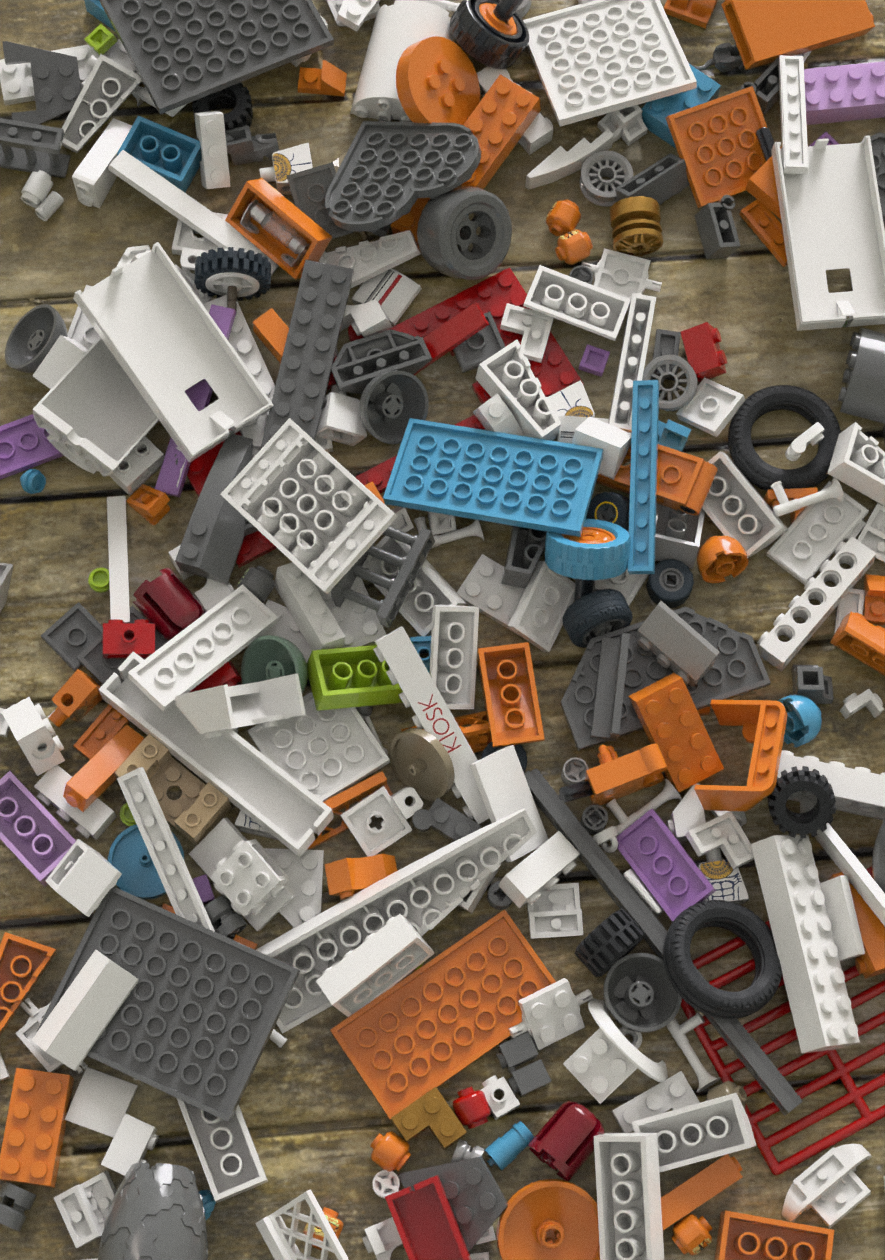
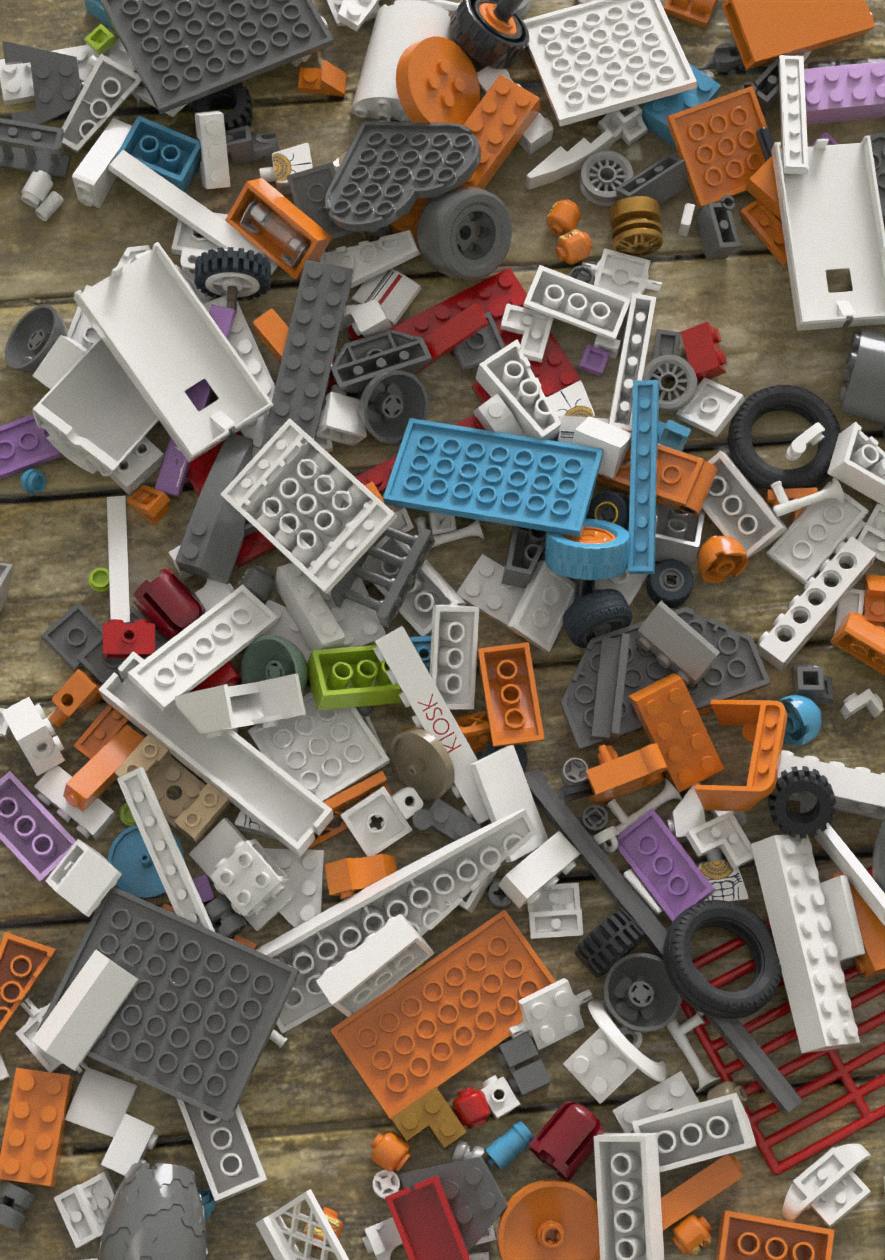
(608, 345): none -> white plate
(686, 219): none -> white tile

